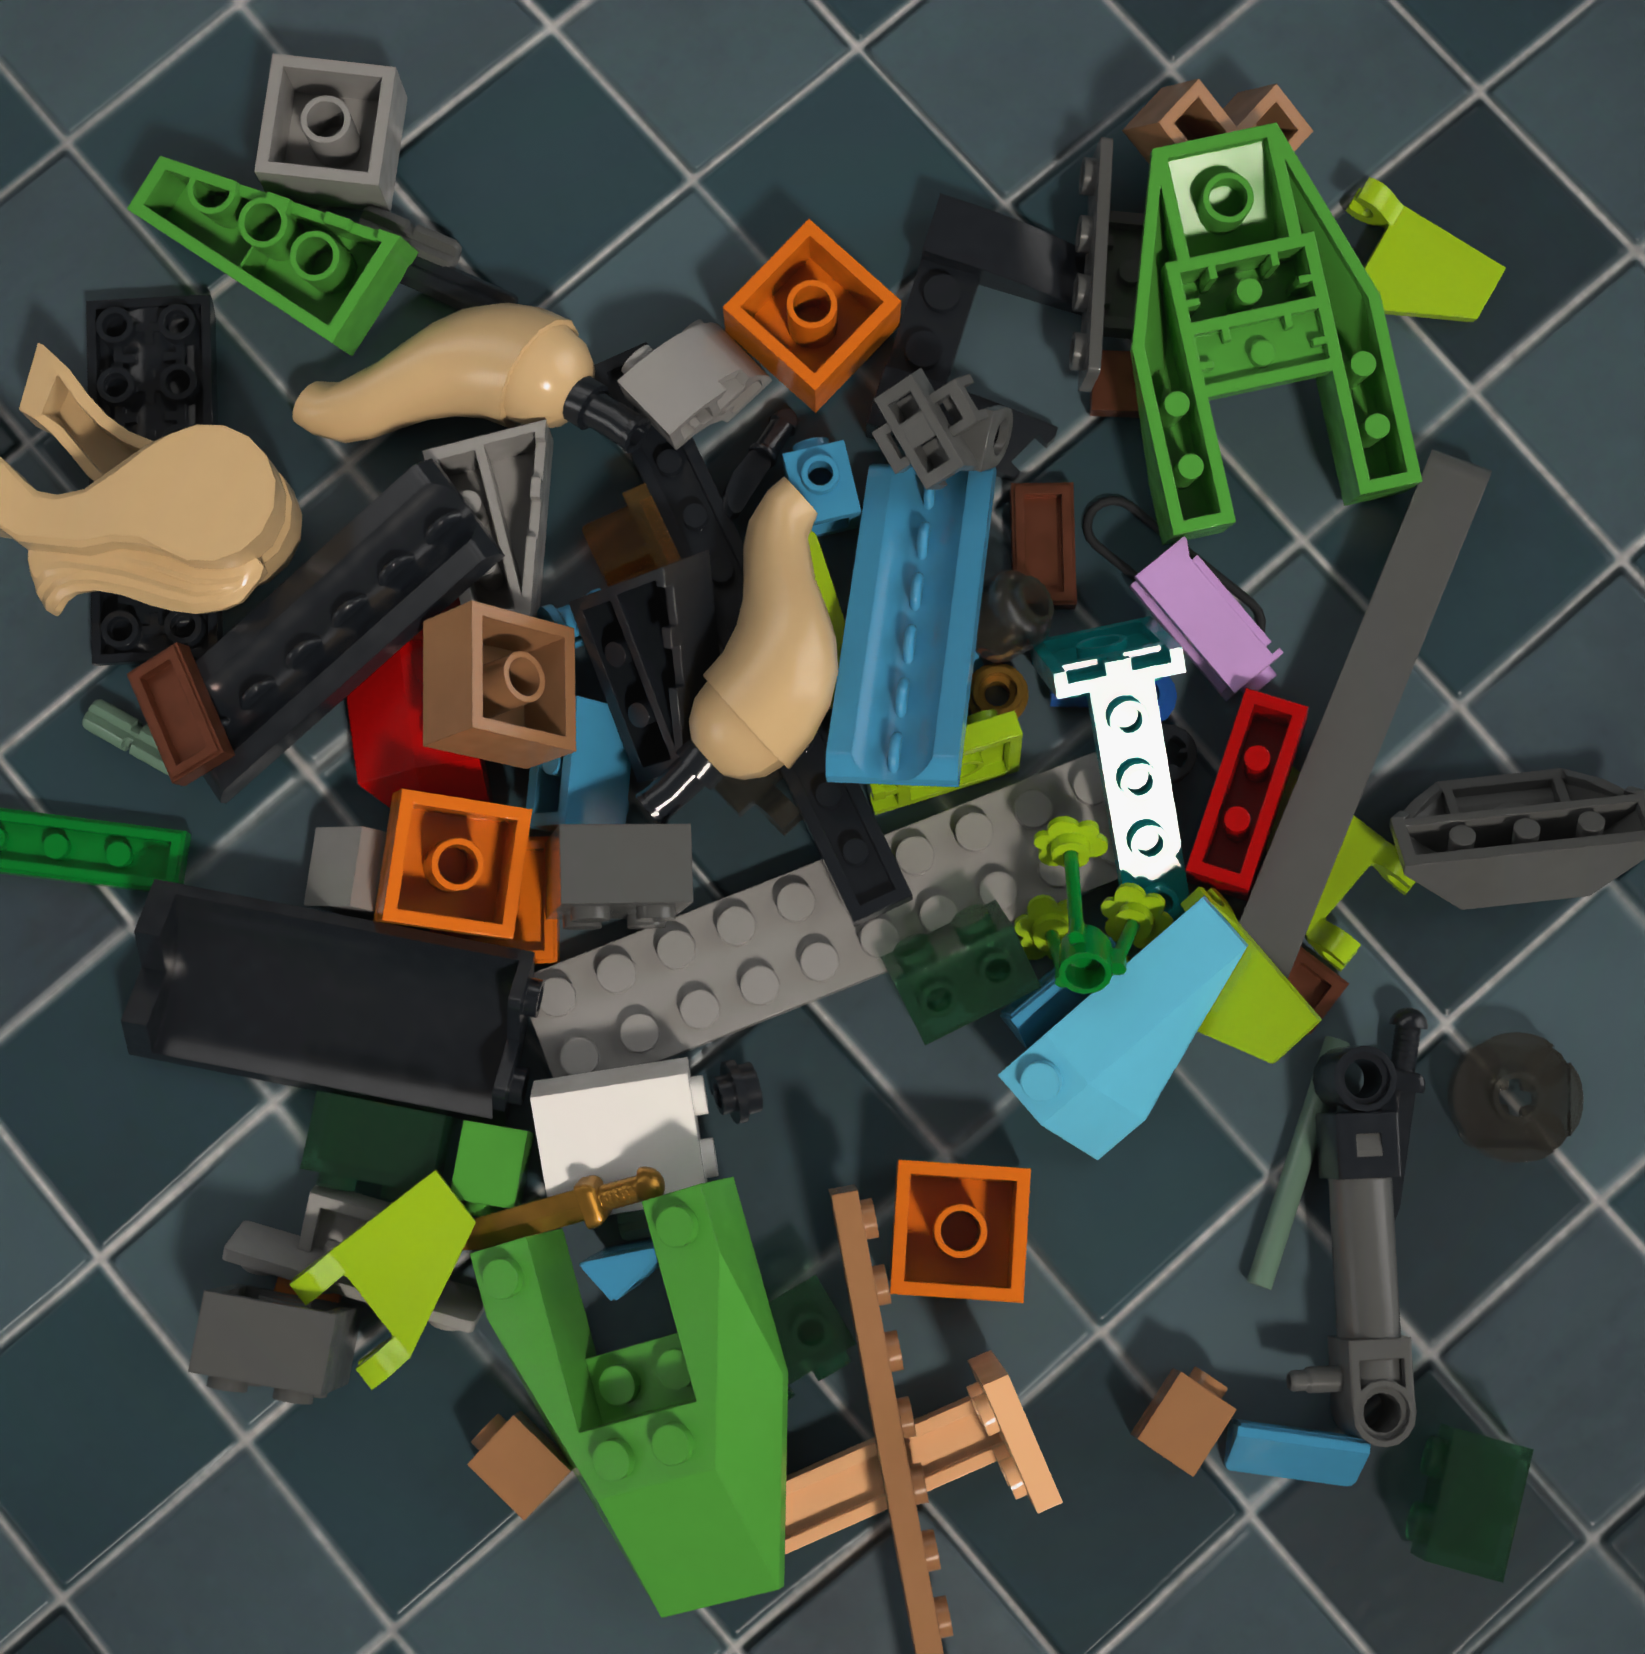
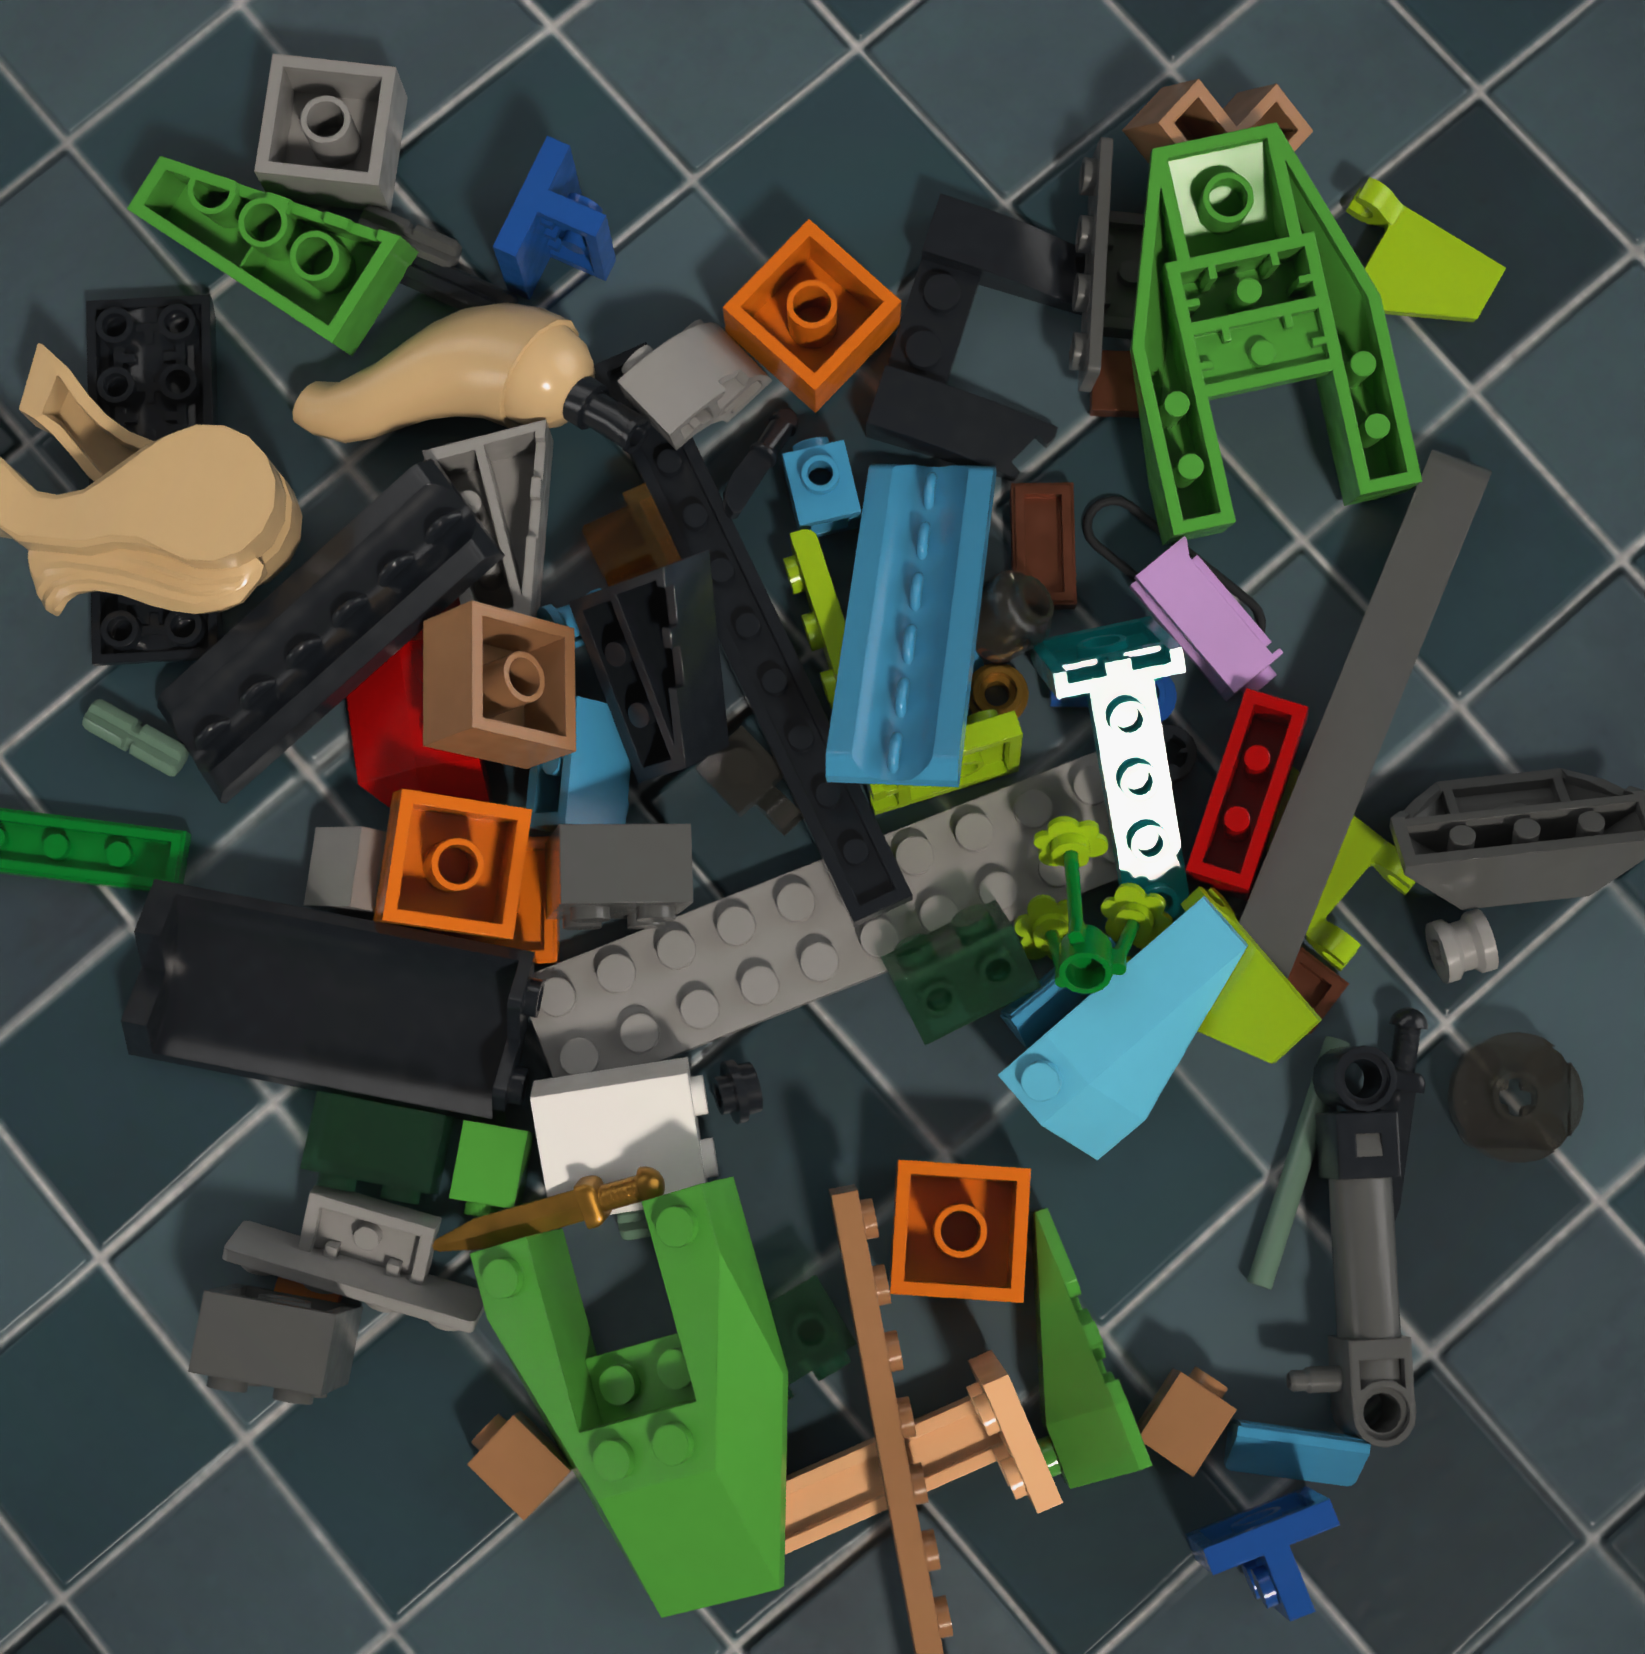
(180, 714): copper tile -> none
(398, 1268): lime flag -> none
(552, 222): none -> blue bracket
(621, 1267): dark azure slope -> none
(775, 671): tan animal -> none
(918, 418): dark grey piece -> none
(1080, 1402): none -> bright green wedge
(1261, 1544): none -> blue bracket
(1462, 946): none -> light grey wheel
(1469, 1502): clear green brick -> none

